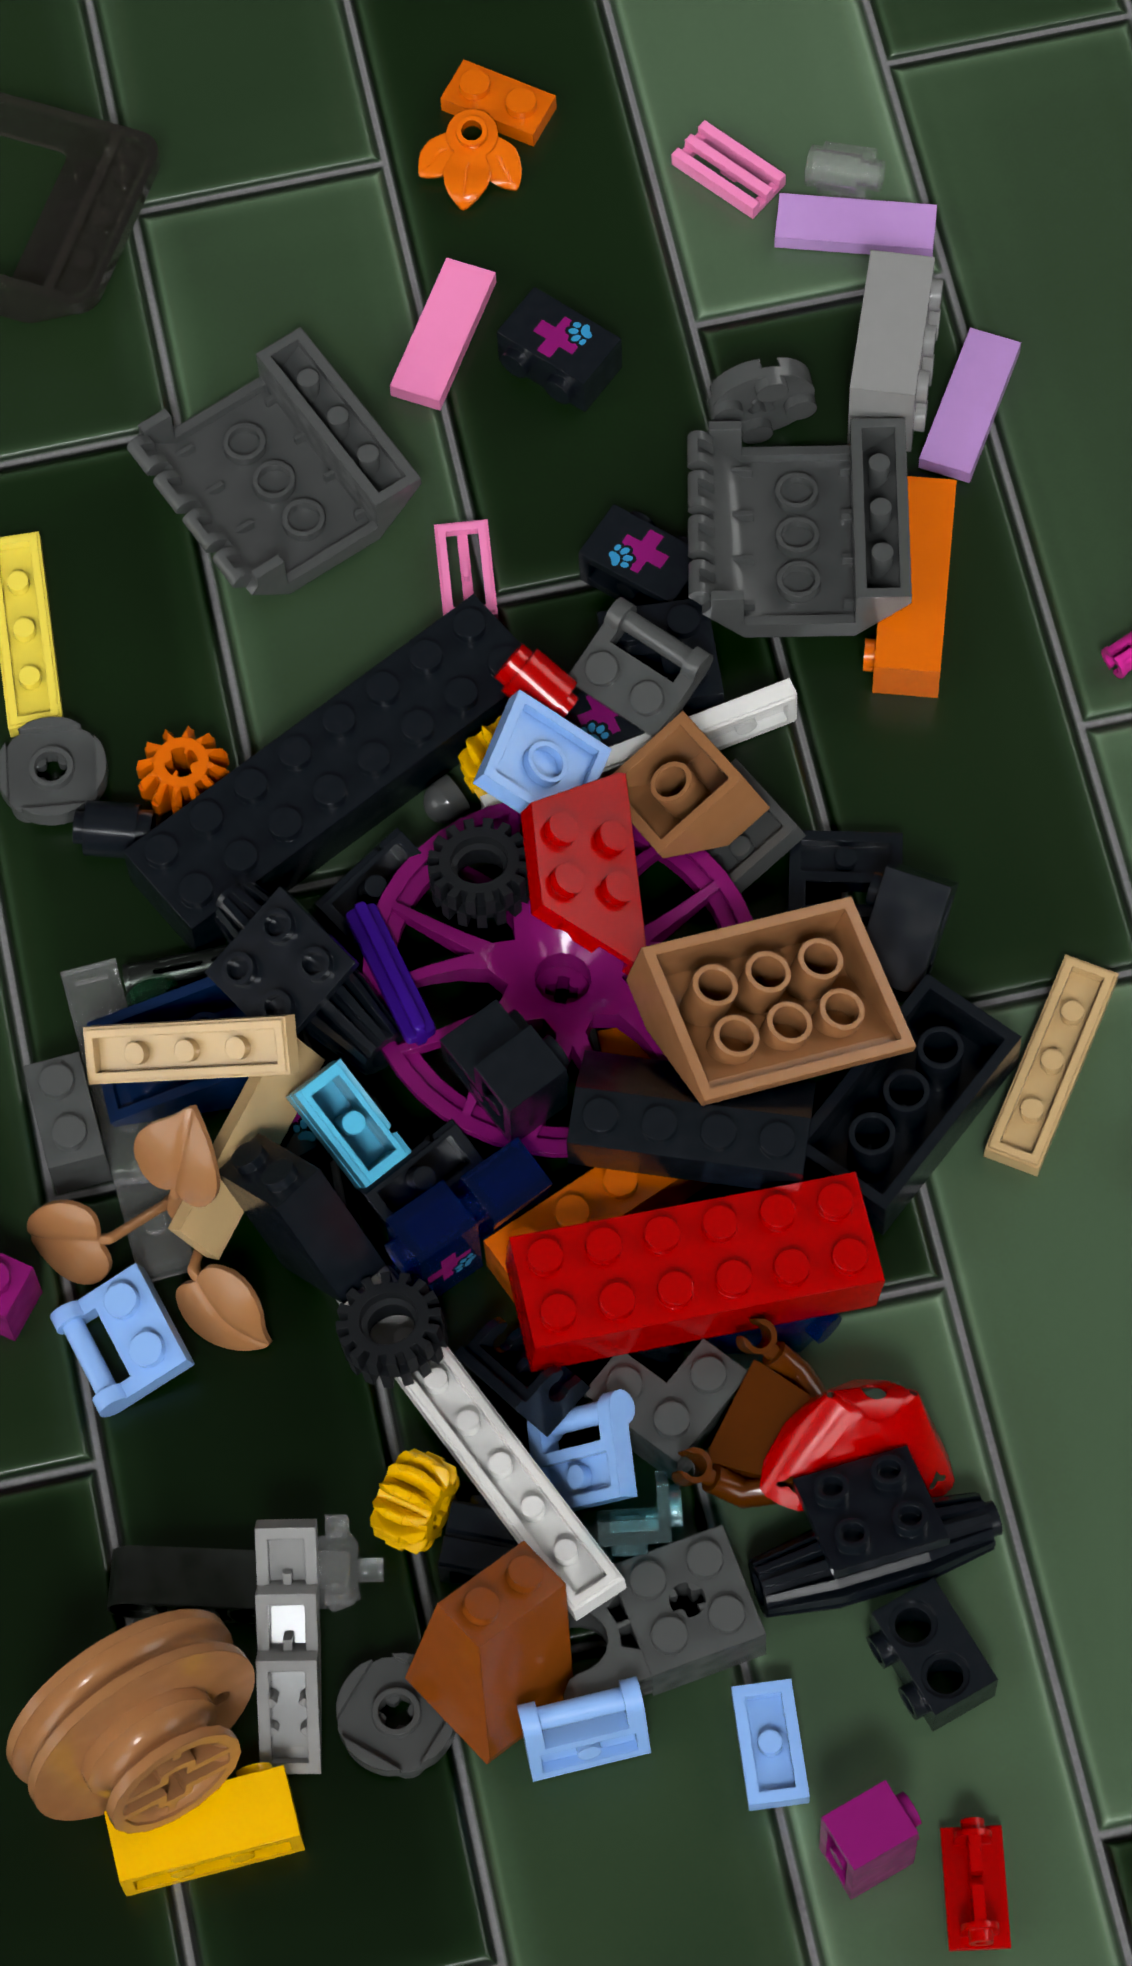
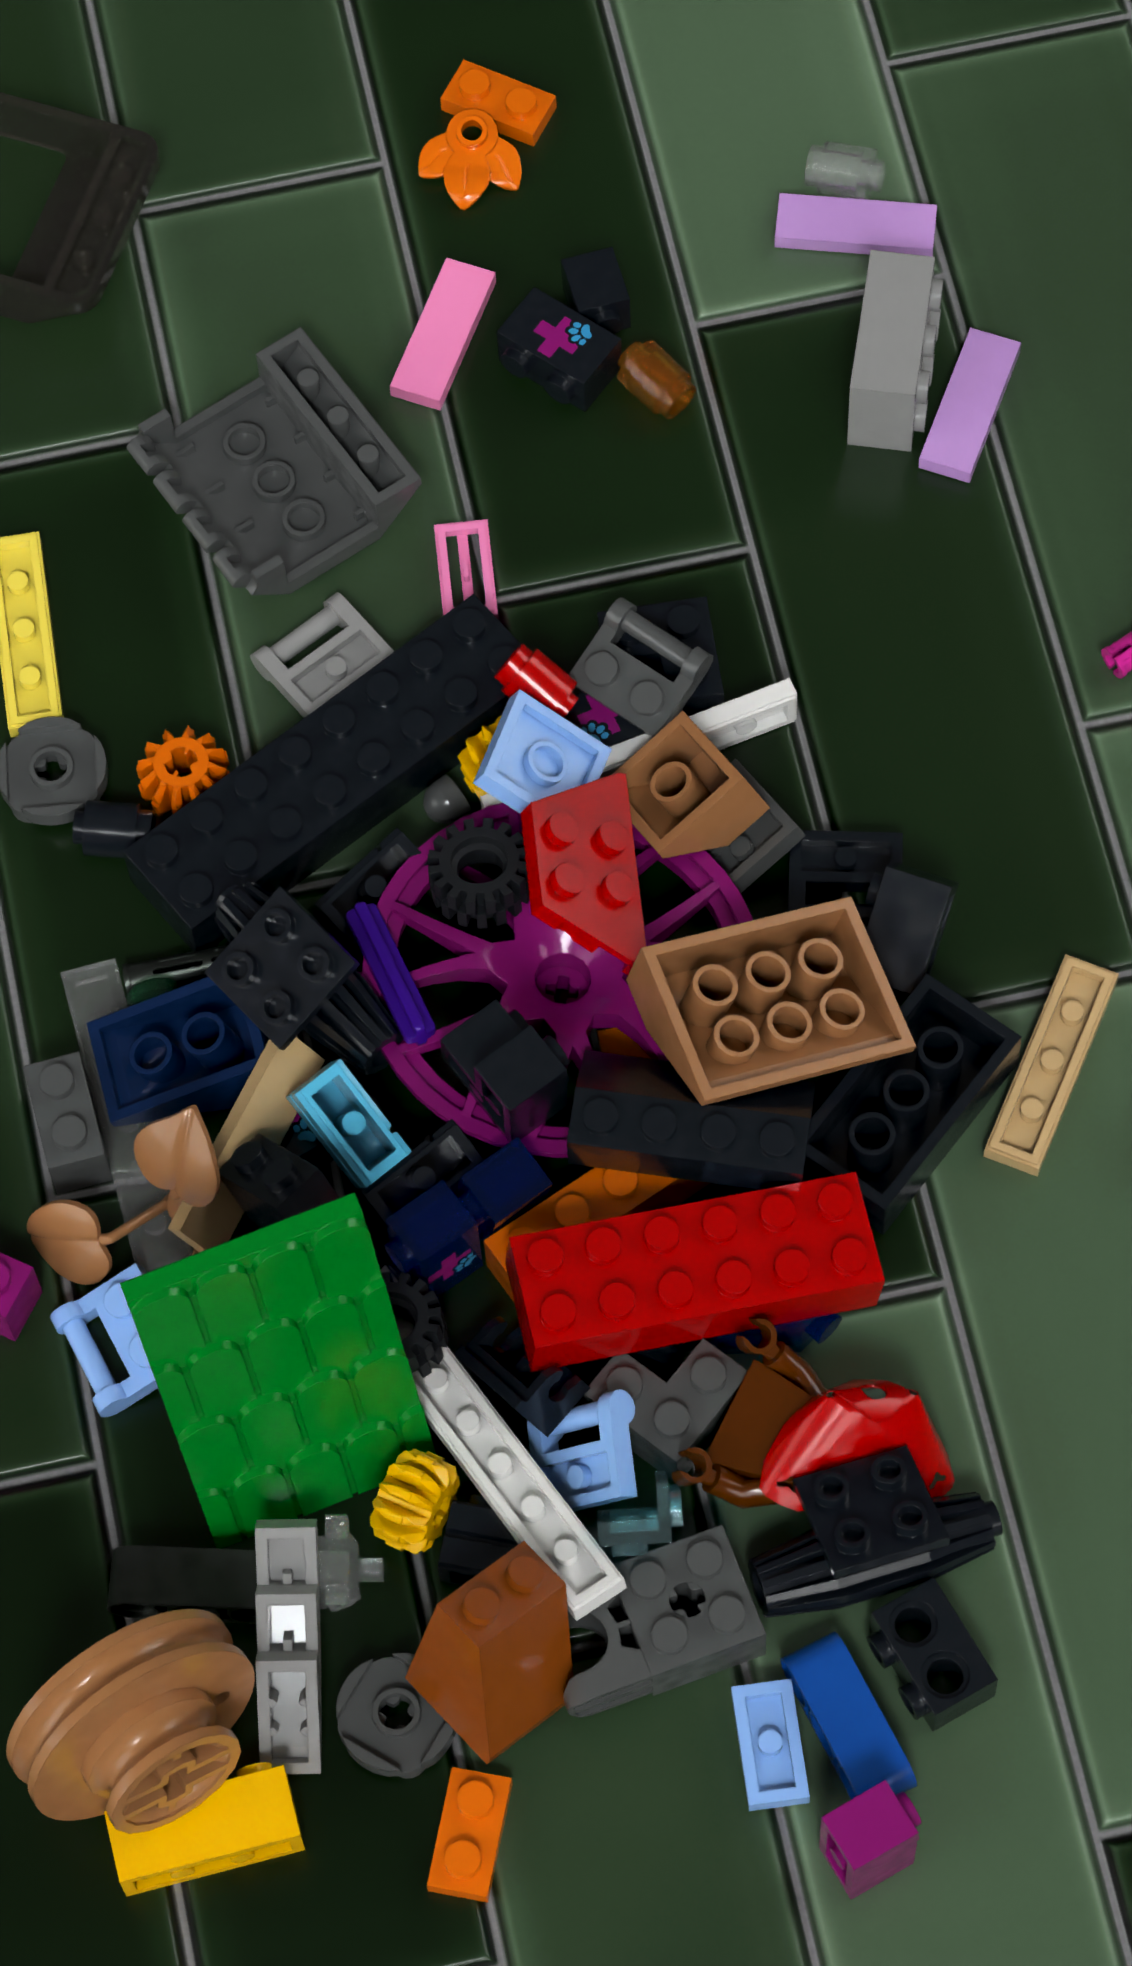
(191, 1049): tan tile -> none
(280, 1368): none -> green piece
(329, 666): none -> light grey plate
(469, 1834): none -> orange plate
(585, 1730): light blue plate -> none
(597, 289): none -> black brick
(635, 559): black brick -> none
(655, 378): none -> clear orange brick
(735, 163): bright pink tile -> none
(762, 397): dark grey plate -> none
(799, 532): dark grey slope -> none
(847, 1717): none -> blue beam
(910, 641): orange brick -> none
(975, 1886): red hinge -> none

